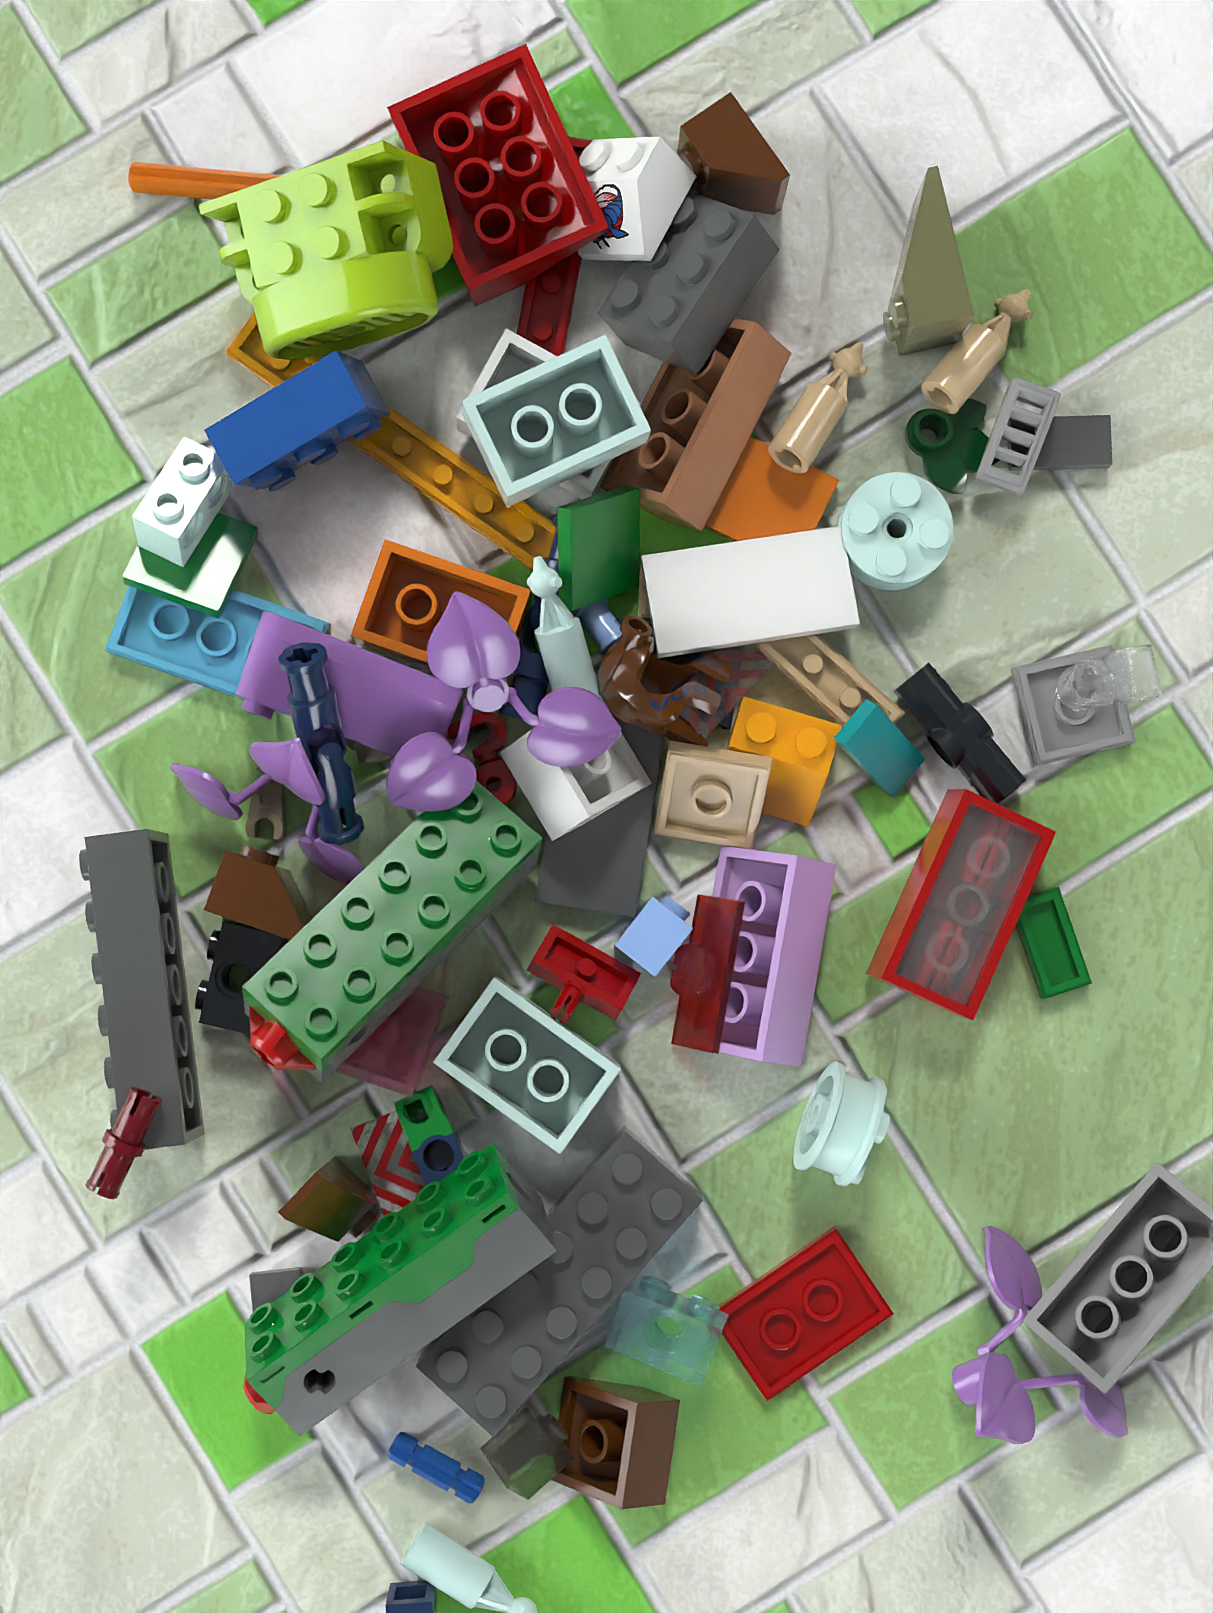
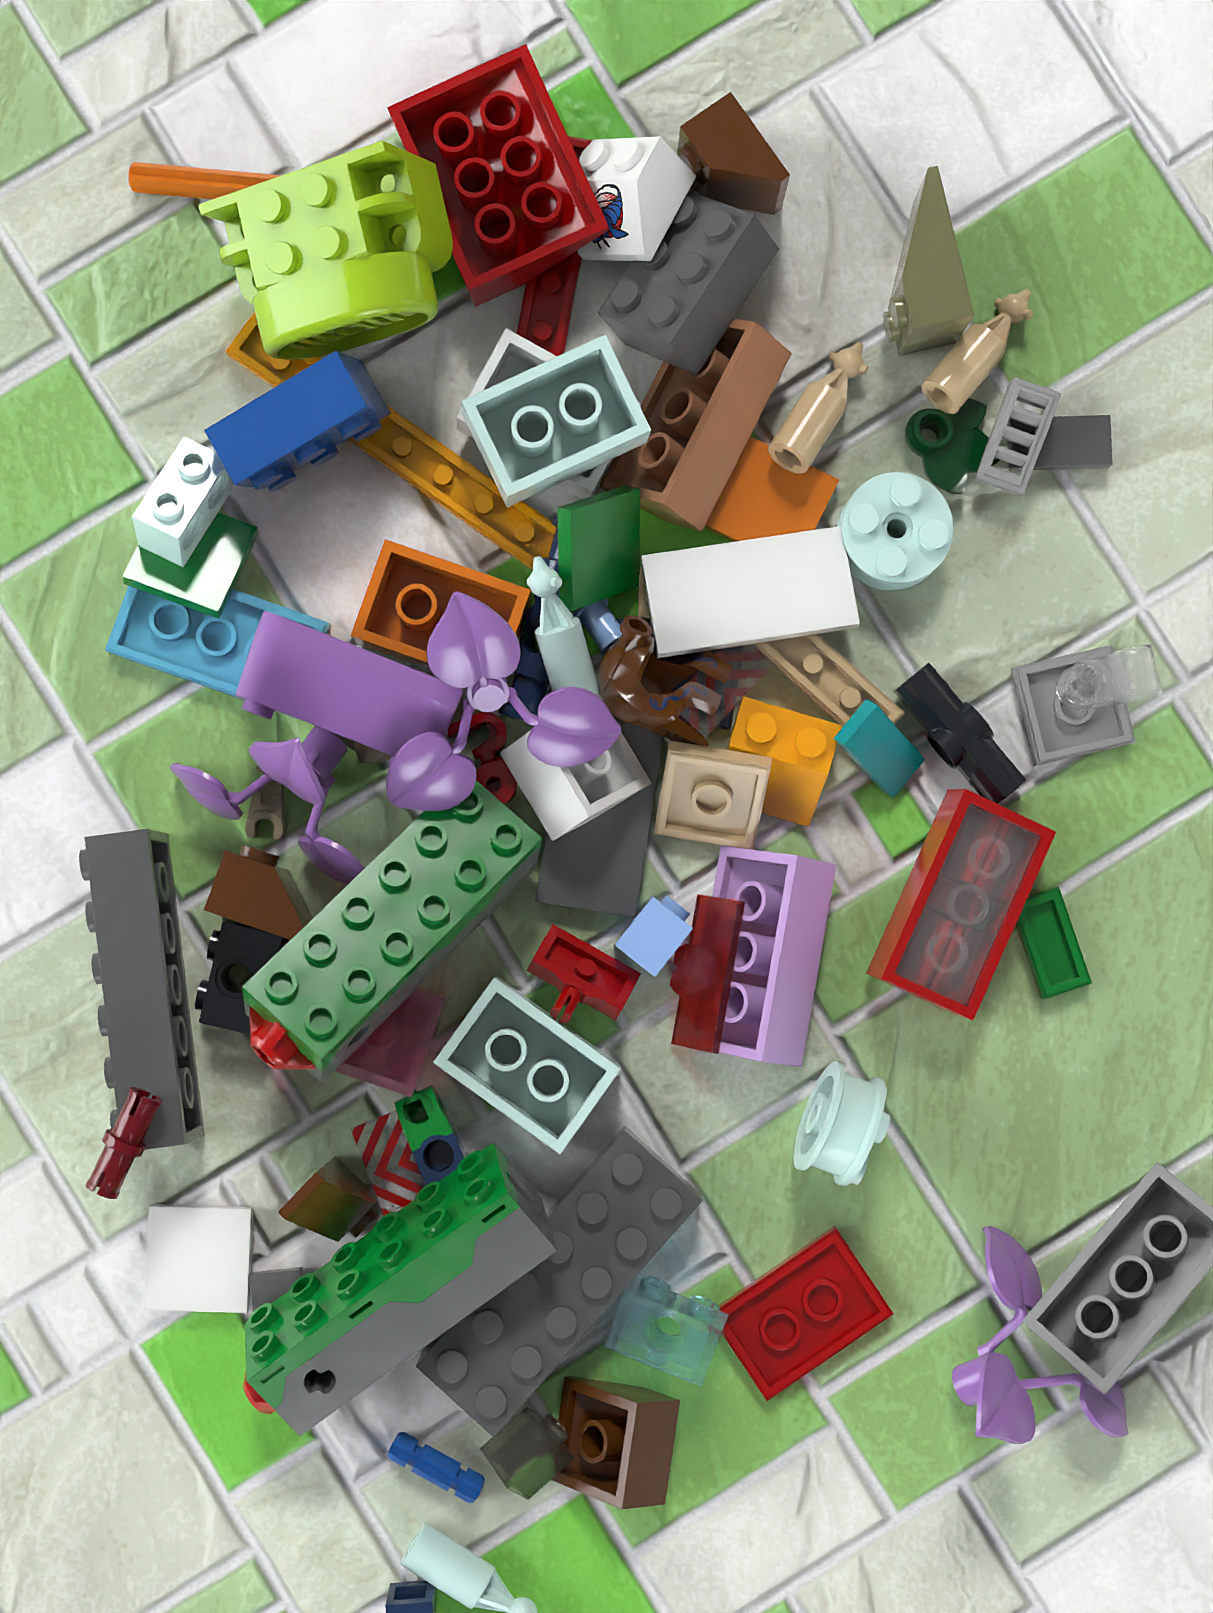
(199, 1258): none -> white tile
(311, 707): dark blue piece -> none

